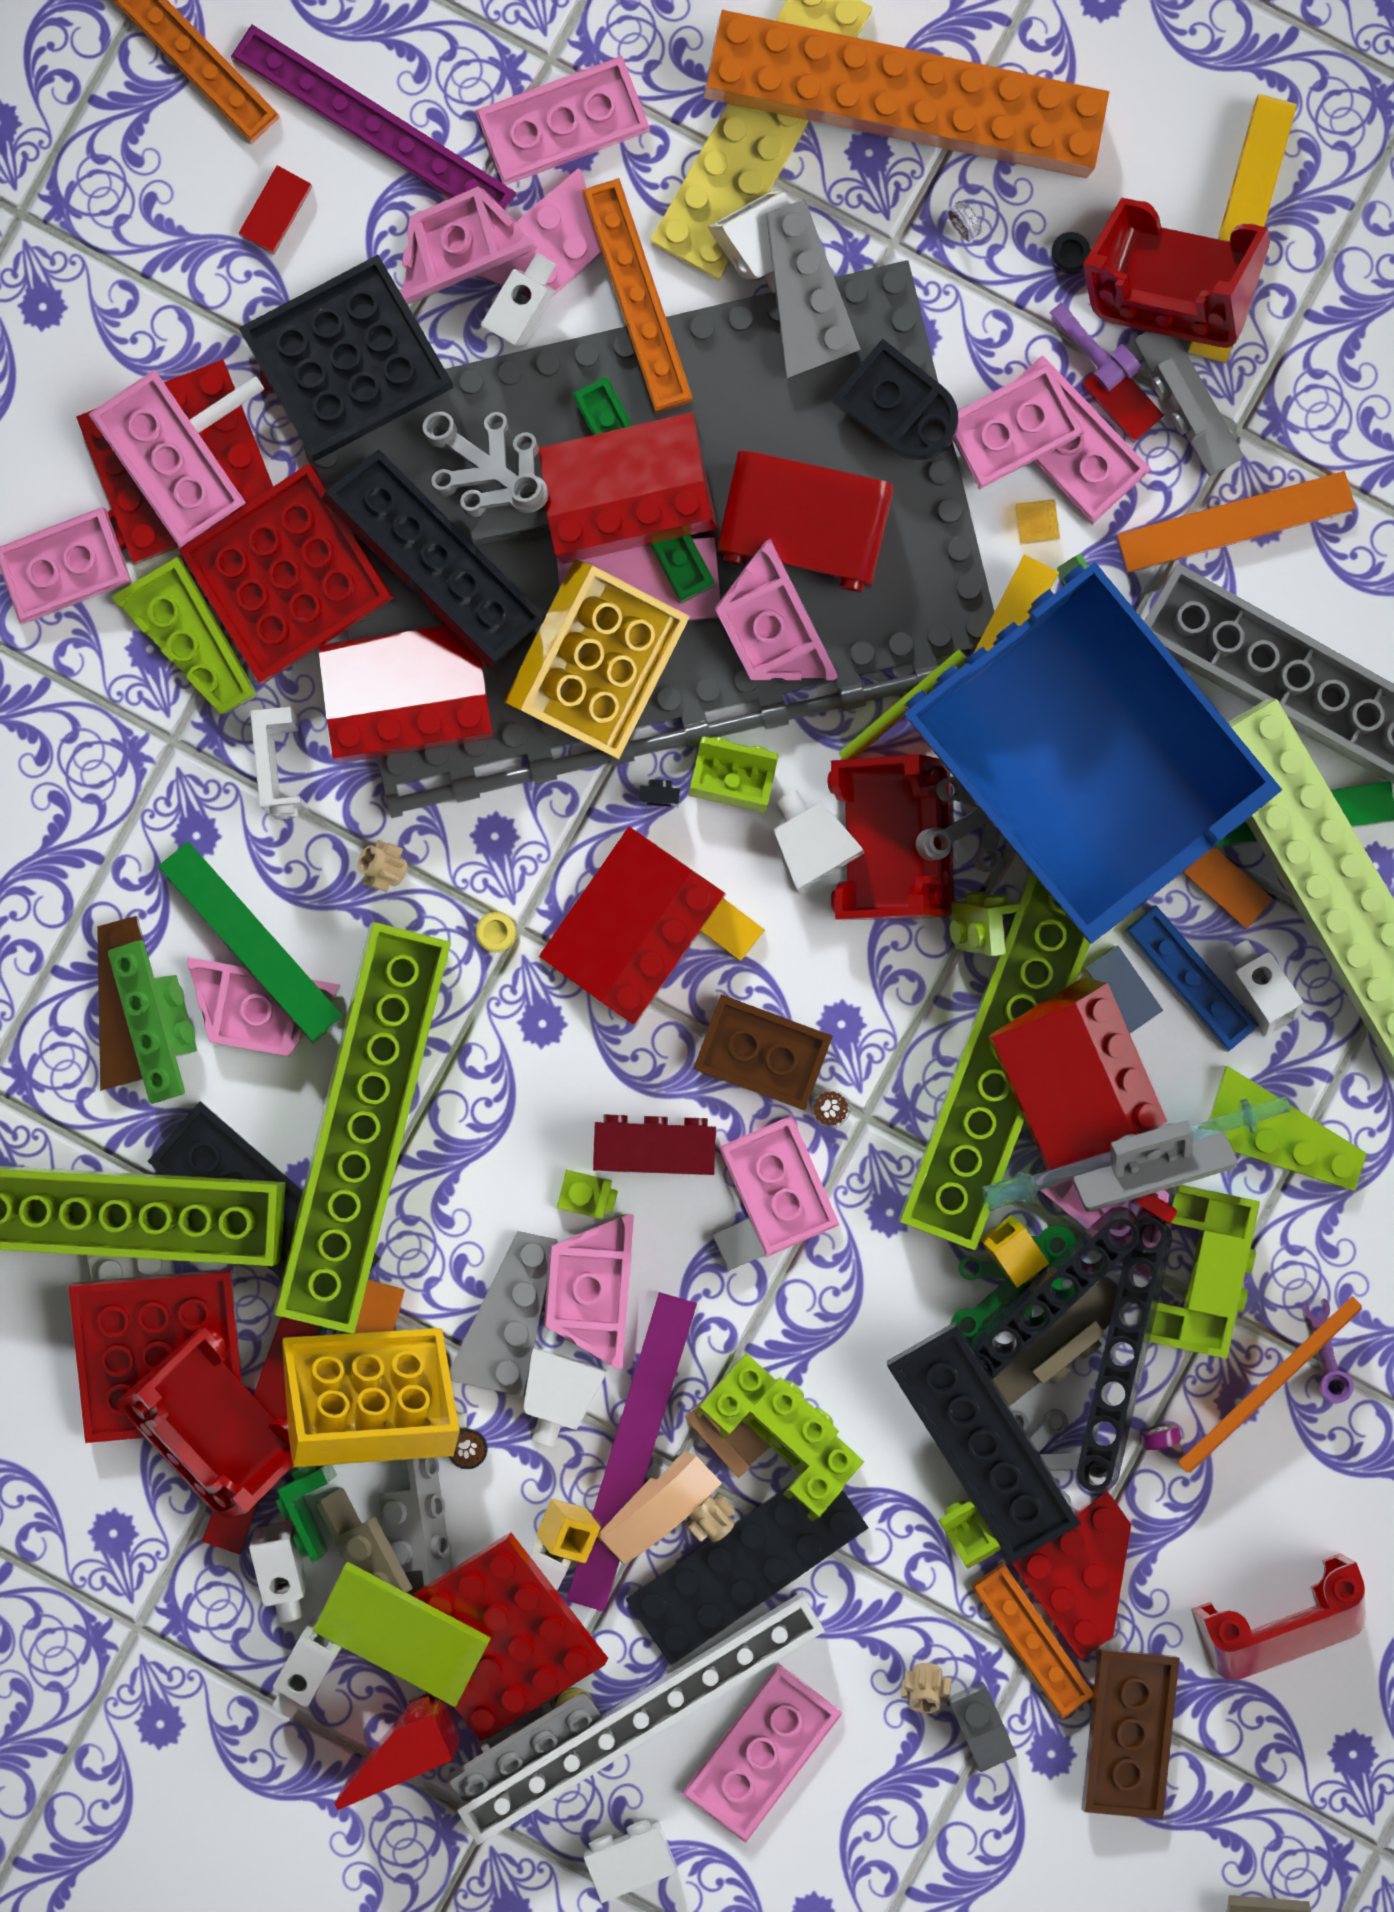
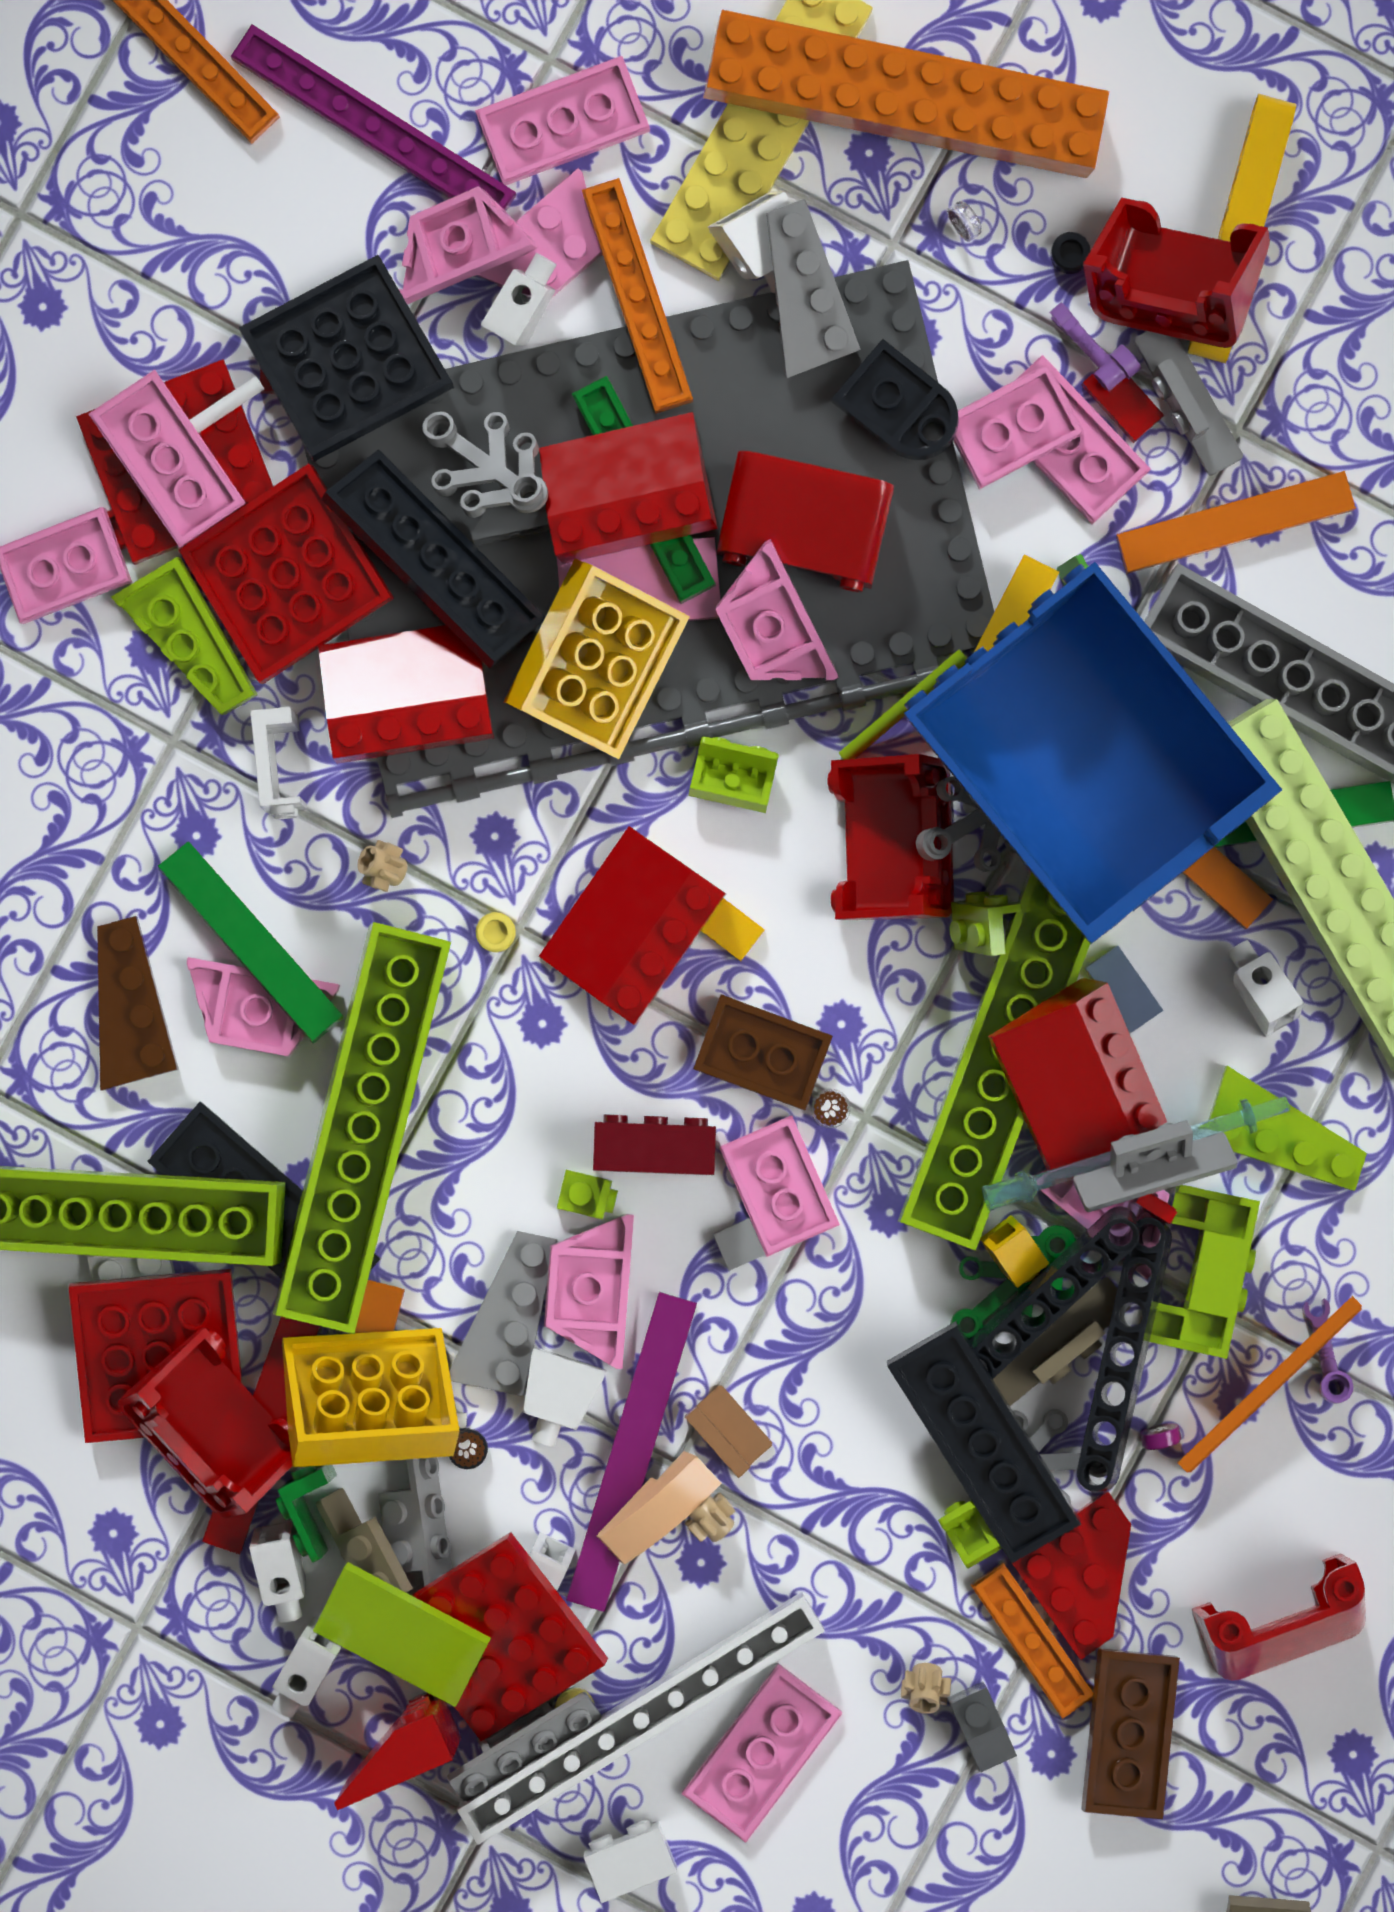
(154, 1019): bright green bracket -> none
(275, 209): red tile -> none
(568, 1530): yellow brick -> none
(659, 794): black plate -> none
(740, 1571): black plate -> none
(789, 1426): lime bracket -> none
(813, 841): white torso -> none
(1037, 521): clear yellow tile -> none
(1191, 978): blue tile -> none

